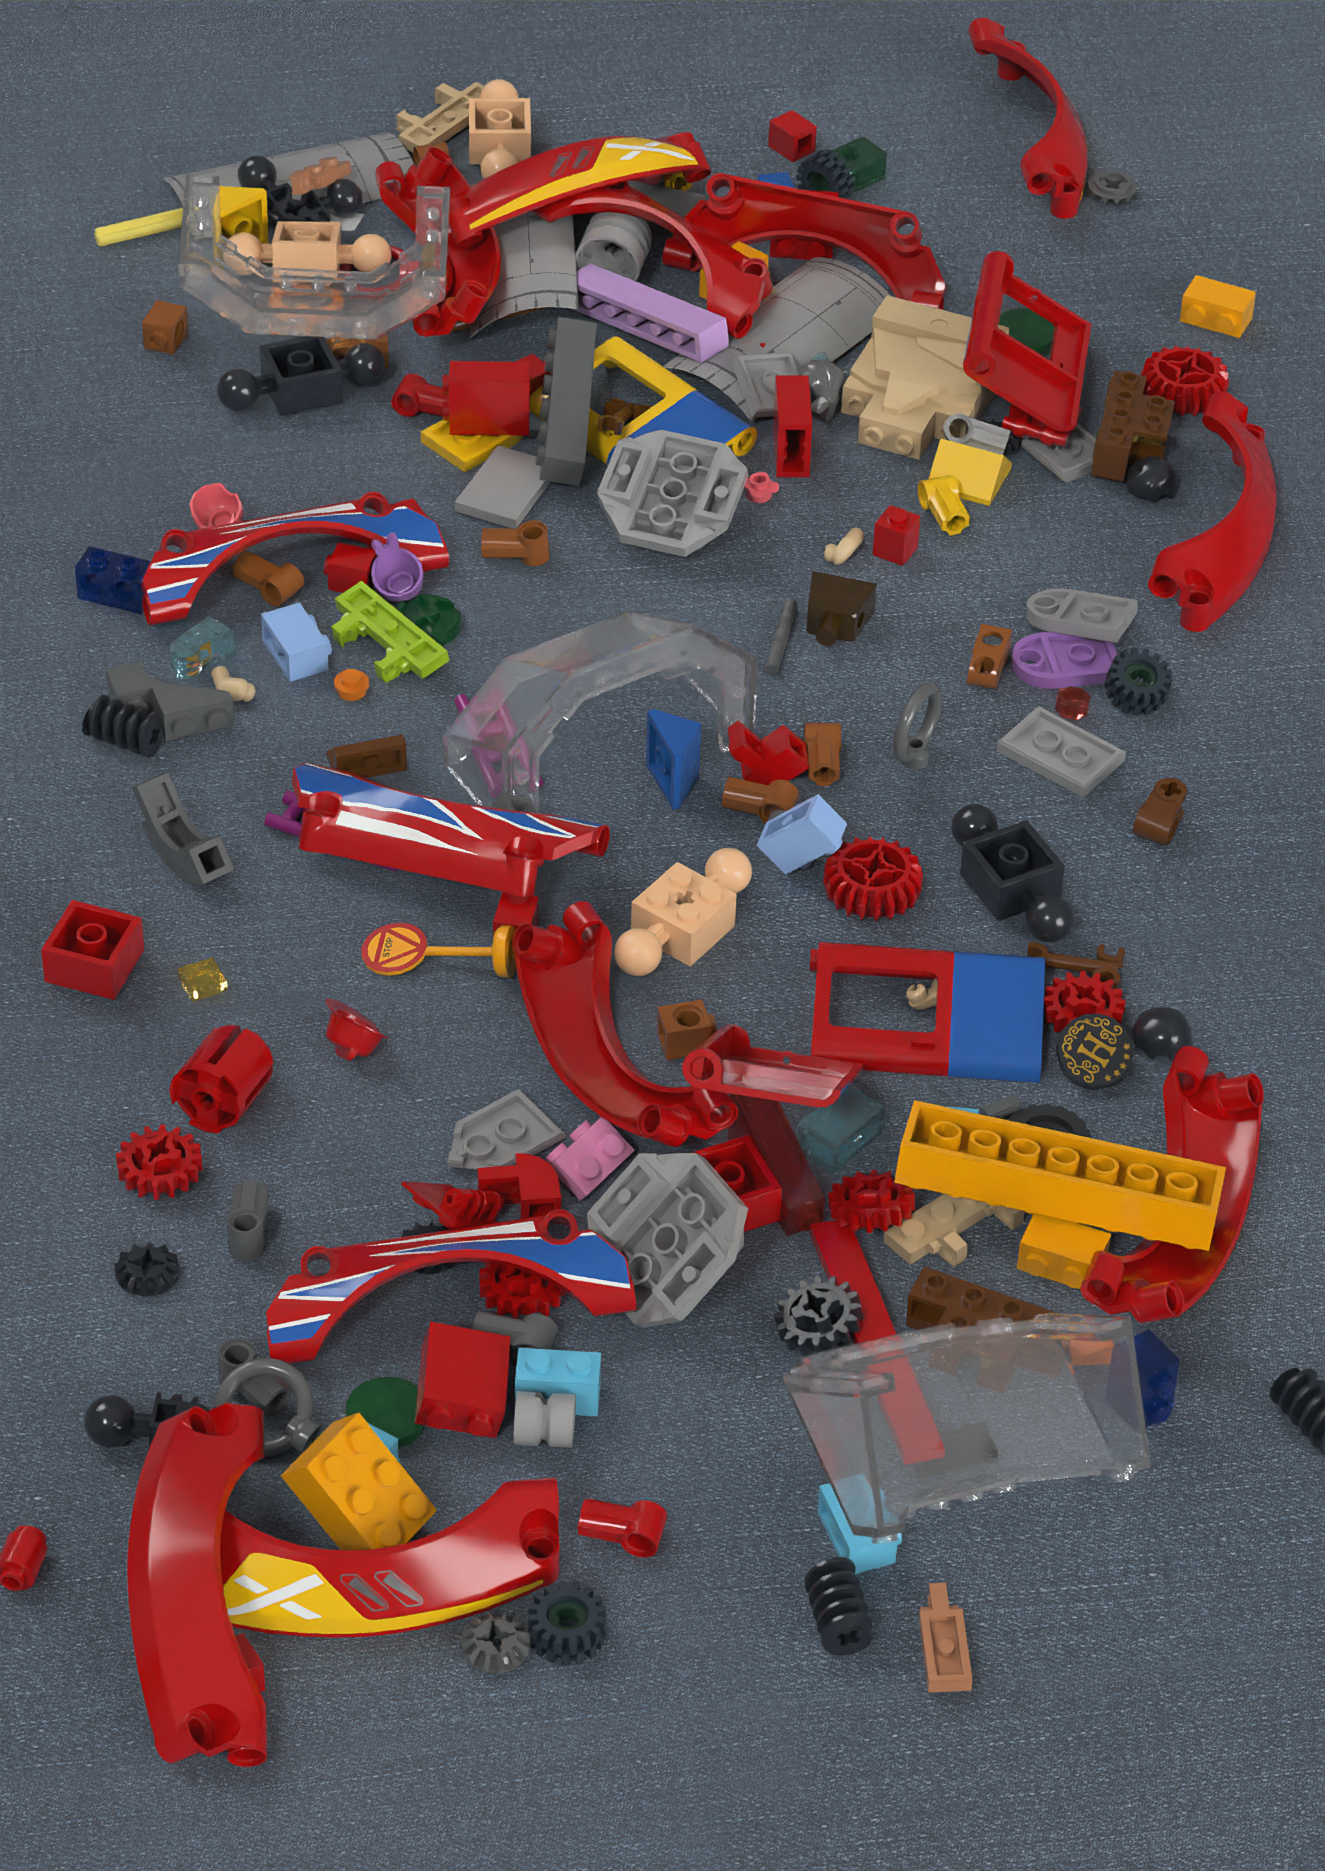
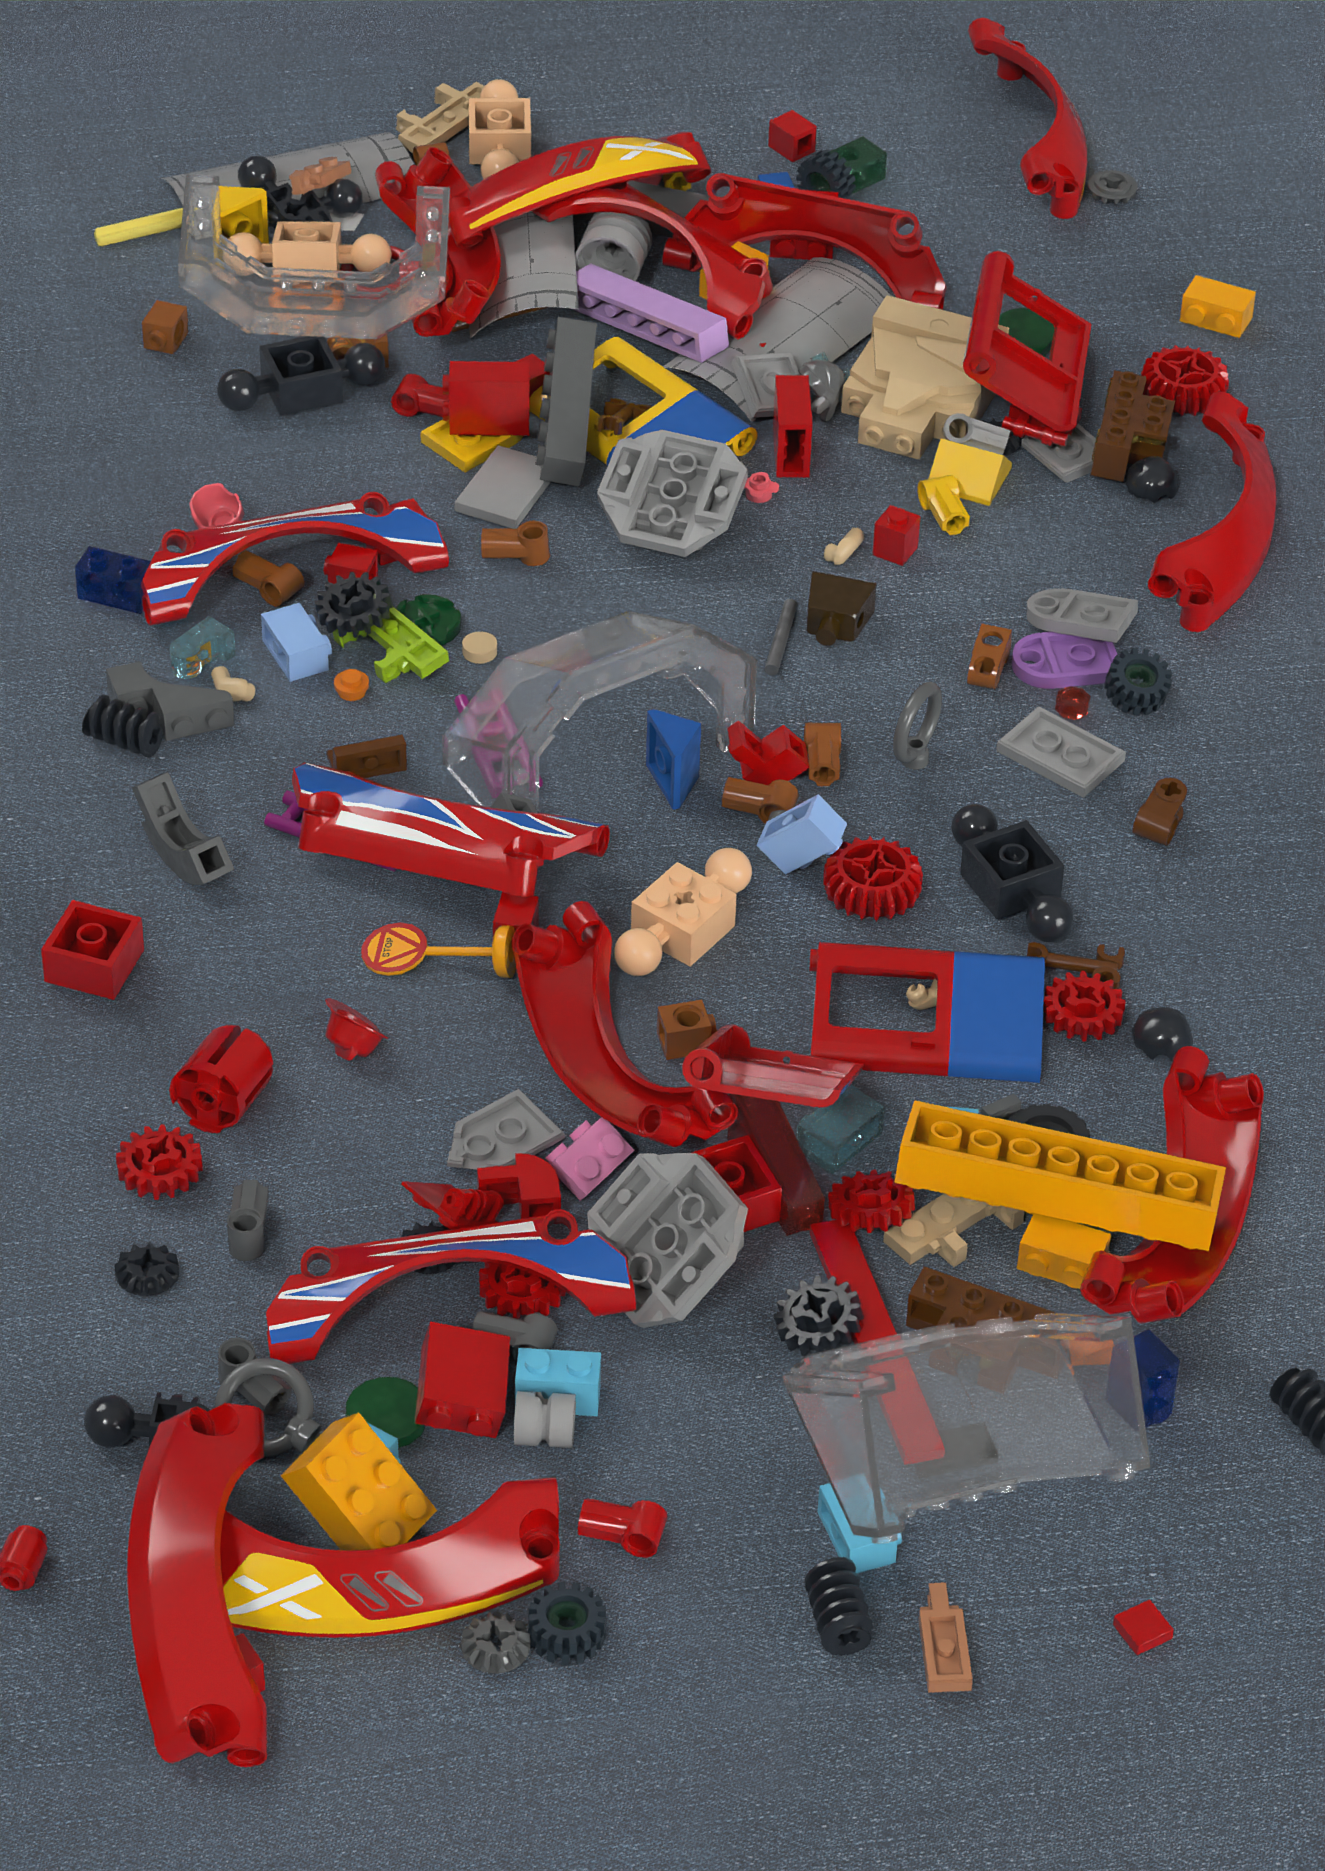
(202, 979): clear yellow tile -> none
(353, 604): none -> black gear
(396, 571): medium lavender piece -> none
(479, 647): none -> tan tile
(1094, 1051): black tile -> none
(1143, 1627): none -> red tile

